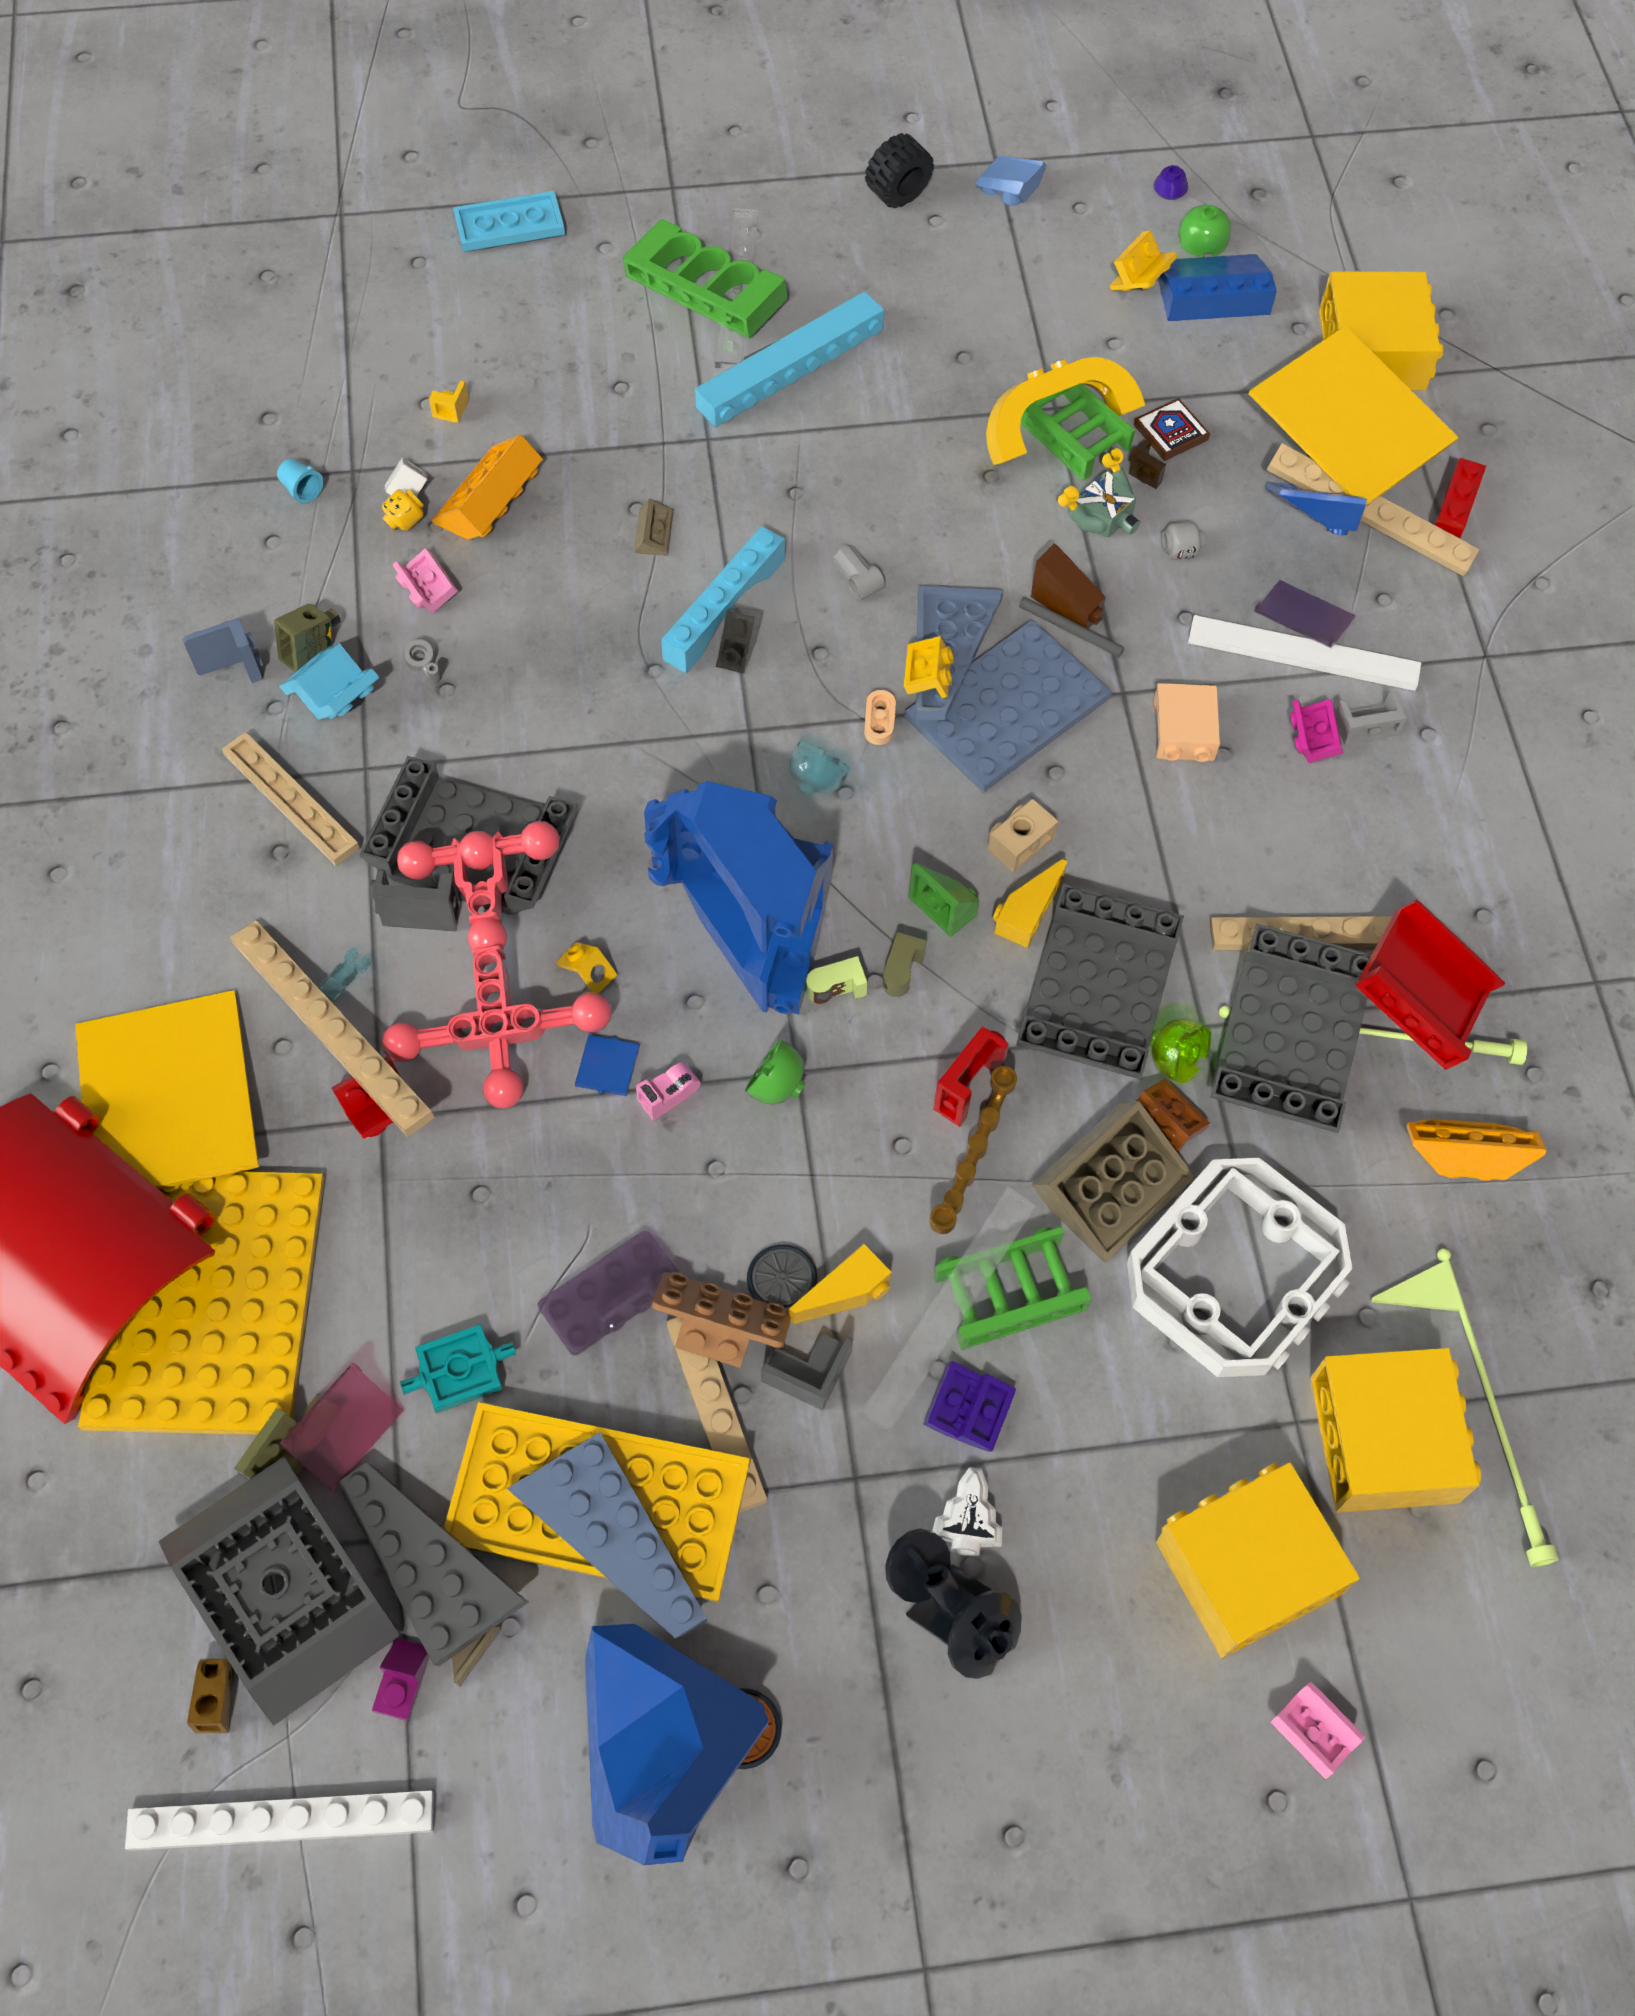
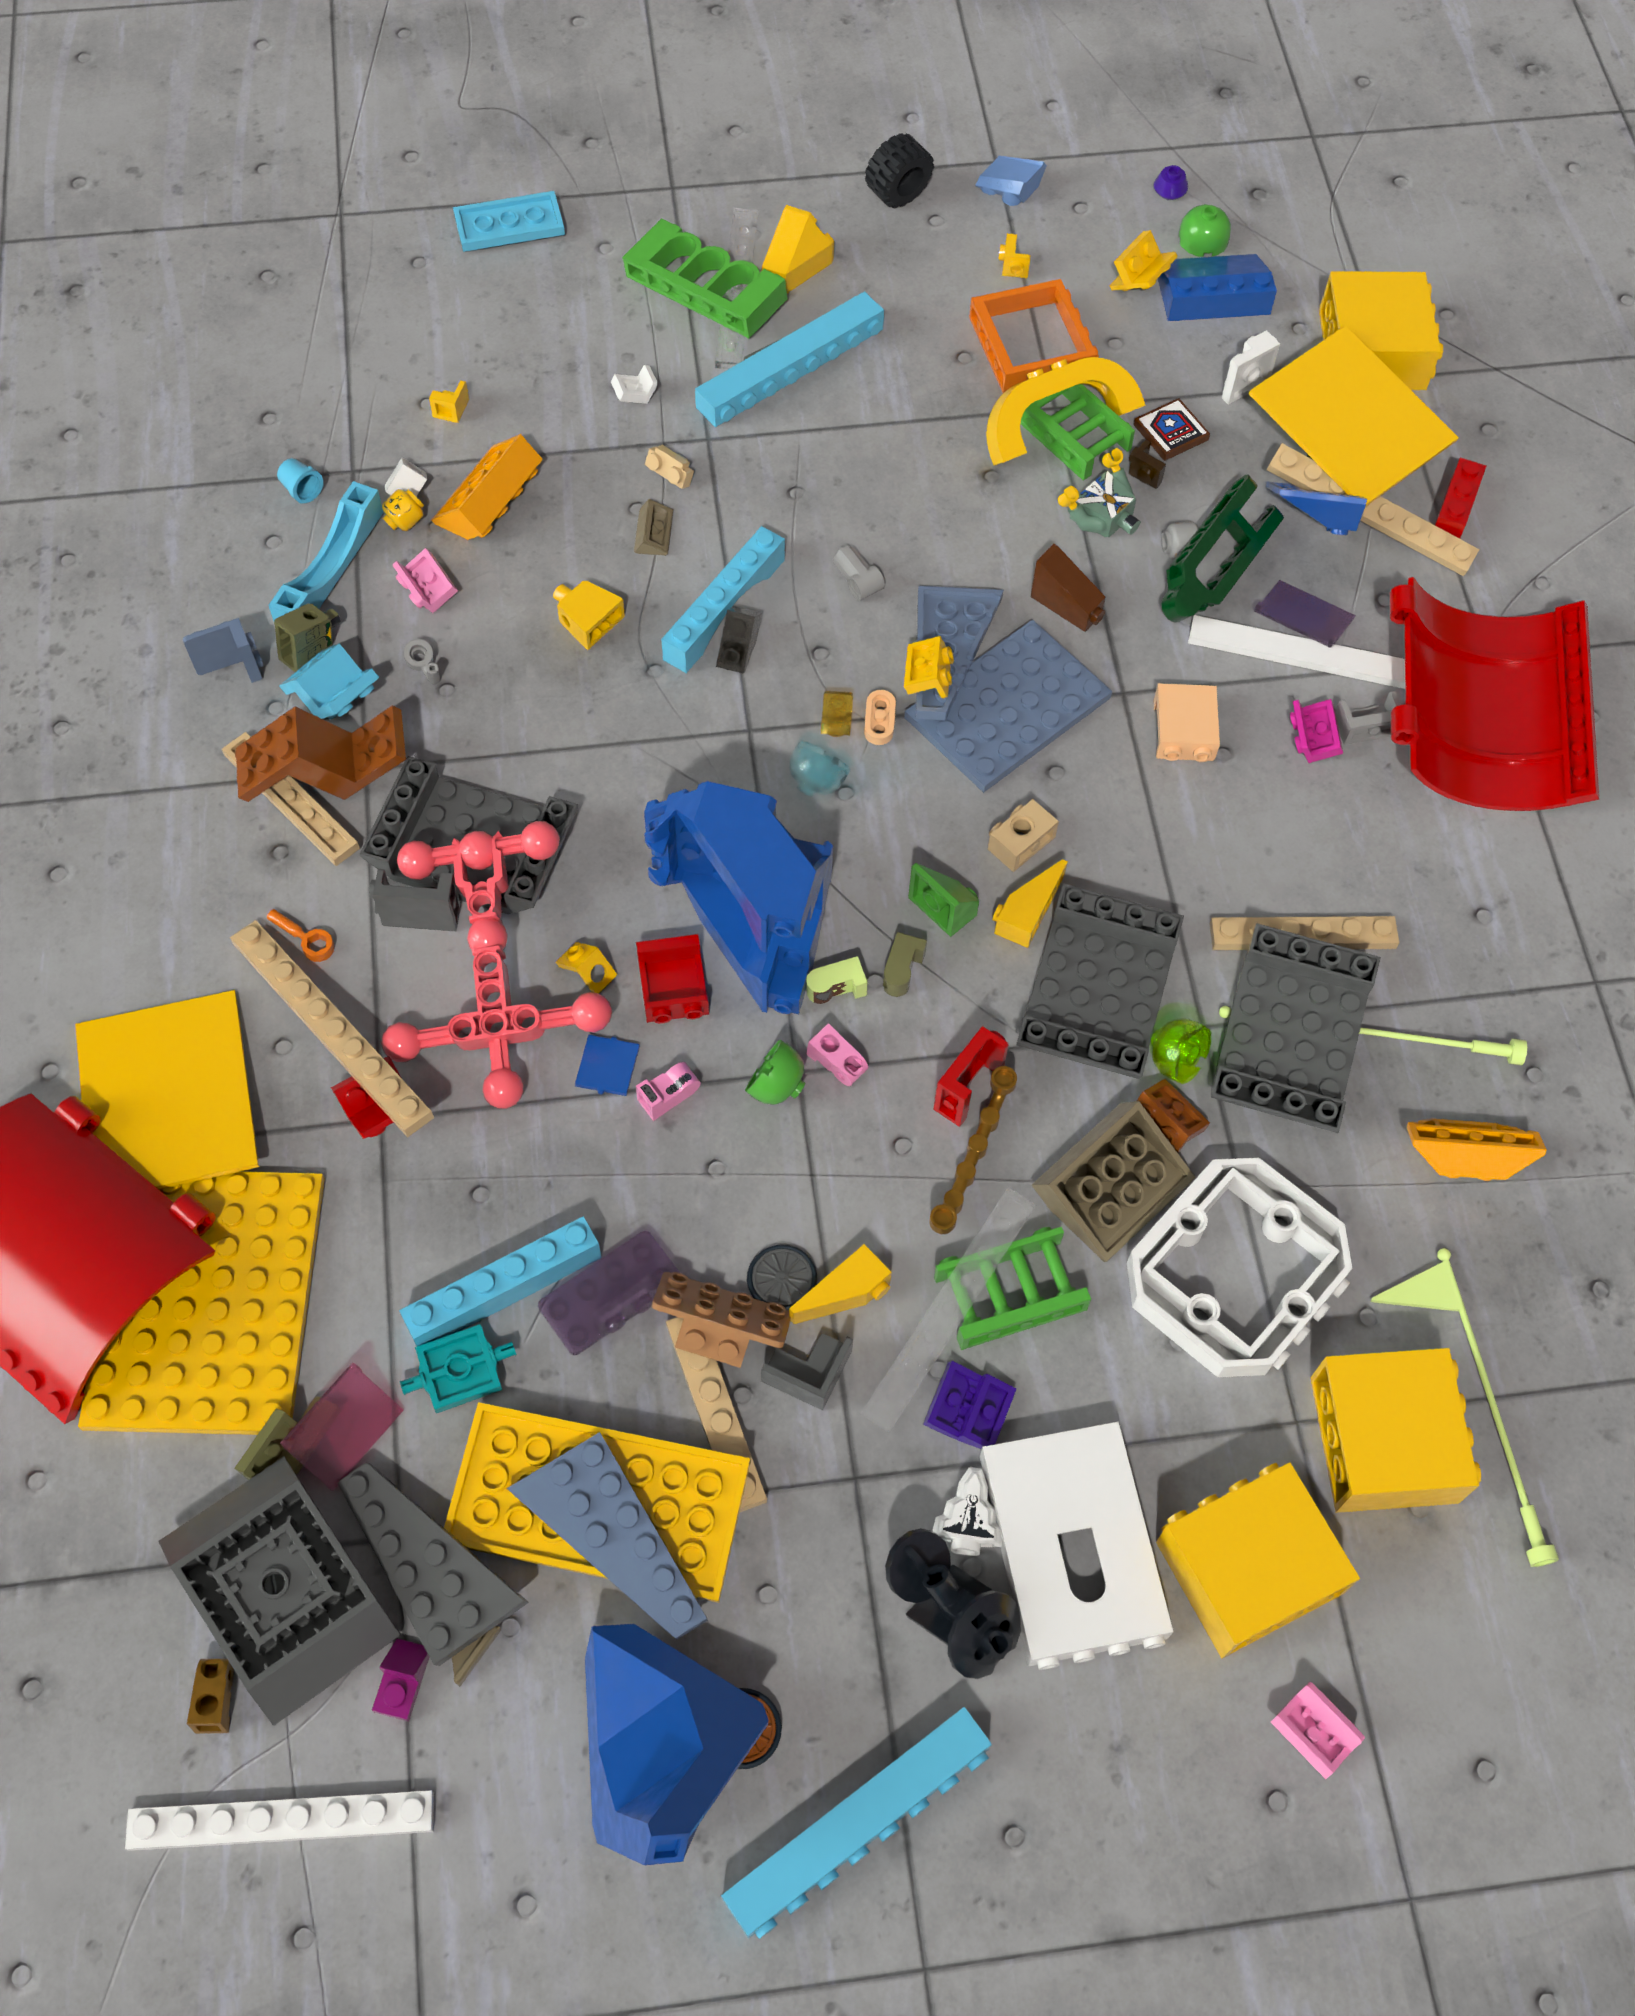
(307, 938): none -> orange piece
(320, 753): none -> dark orange bracket
(343, 975): clear light blue bar -> none
(353, 522): none -> medium azure arch
(502, 1283): none -> medium azure brick
(588, 611): none -> yellow torso
(635, 388): none -> white bracket
(670, 466): none -> tan piece
(672, 978): none -> red panel
(798, 248): none -> yellow slope
(837, 713): none -> clear yellow bracket
(837, 1055): none -> bright pink leg
(855, 1823): none -> medium azure brick
(1013, 263): none -> yellow bracket
(1018, 299): none -> orange window
(1064, 1487): none -> white panel
(1071, 627): dark grey bar -> none
(1185, 591): none -> dark green piece
(1251, 366): none -> white plate
(1428, 983): red panel -> none
(1497, 704): none -> red panel

